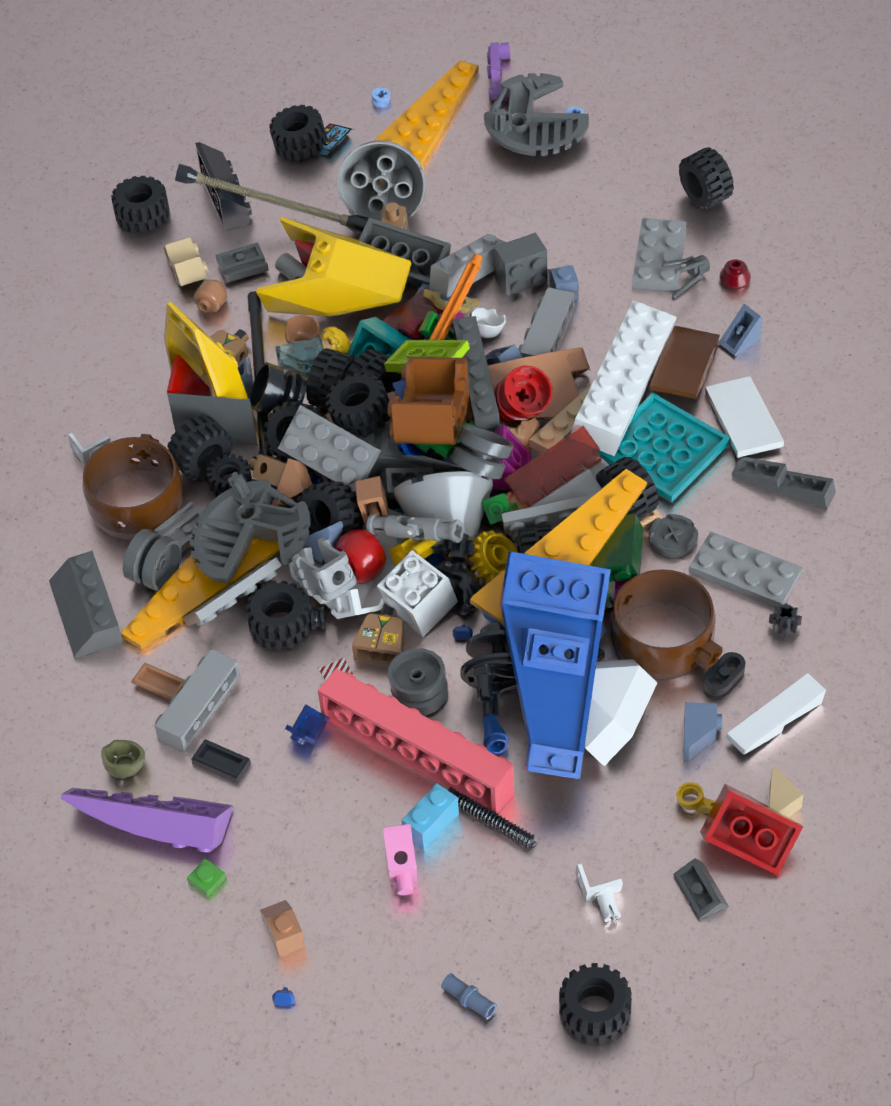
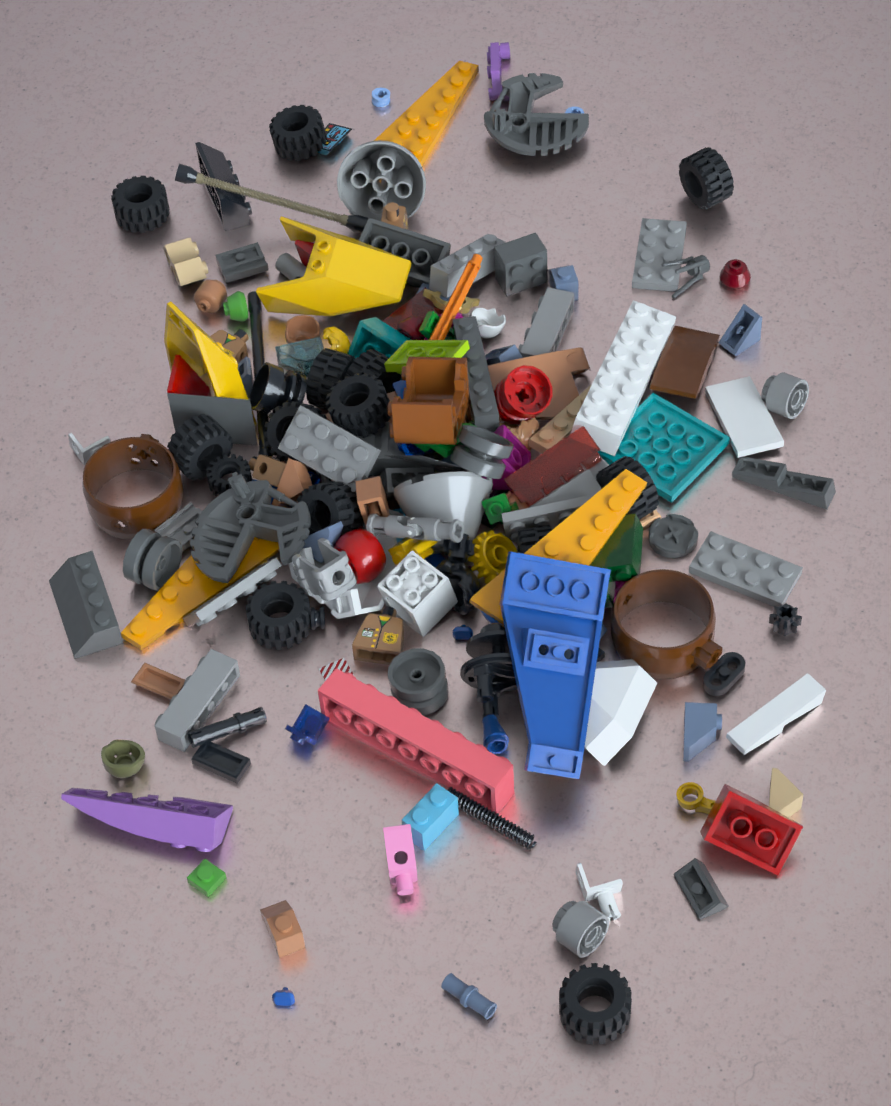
(221, 729): none -> black pin
(236, 307): none -> bright green cone
(580, 927): none -> light grey piece
(785, 394): none -> light grey piece

